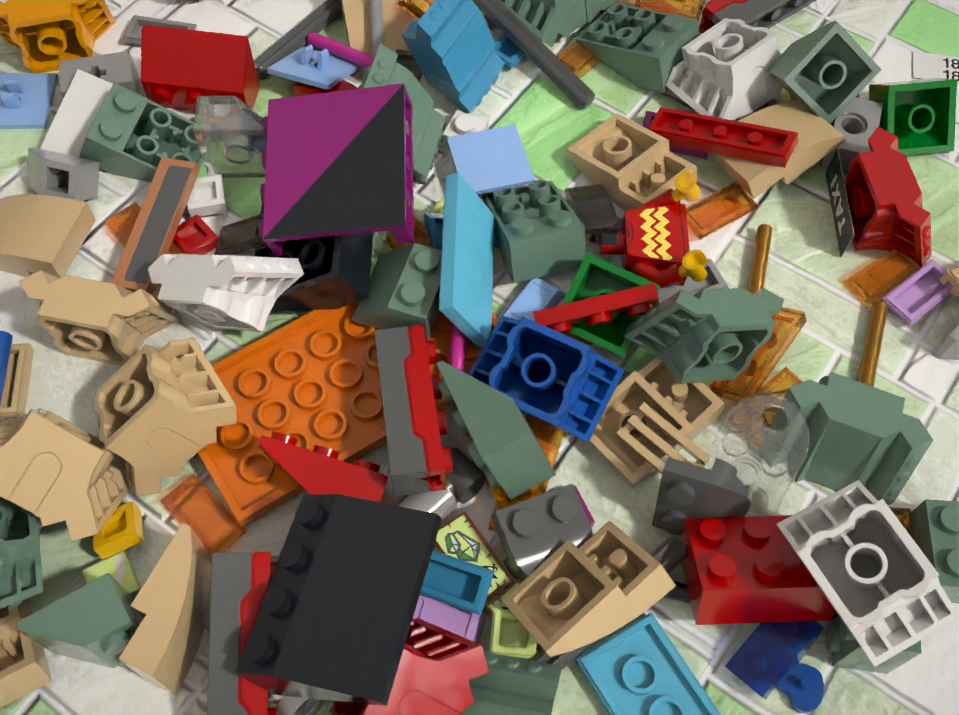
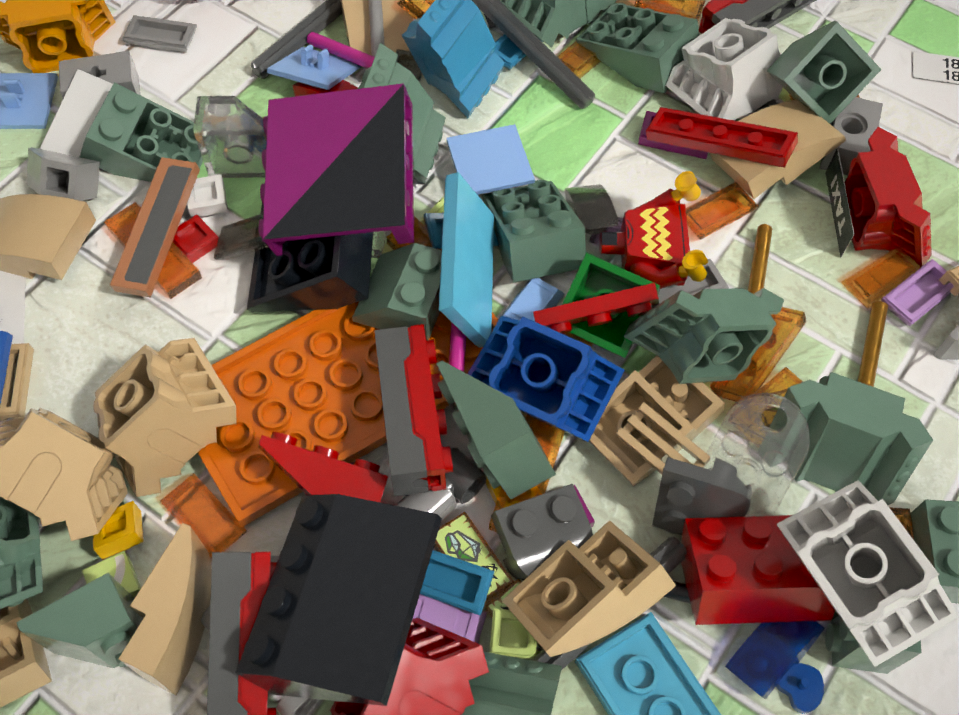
(96, 317): tan slope -> none
(195, 63): red slope -> none
(224, 288): white slope -> none
(464, 123): white plate -> none
(628, 161): tan slope -> none
(918, 113): green slope -> none

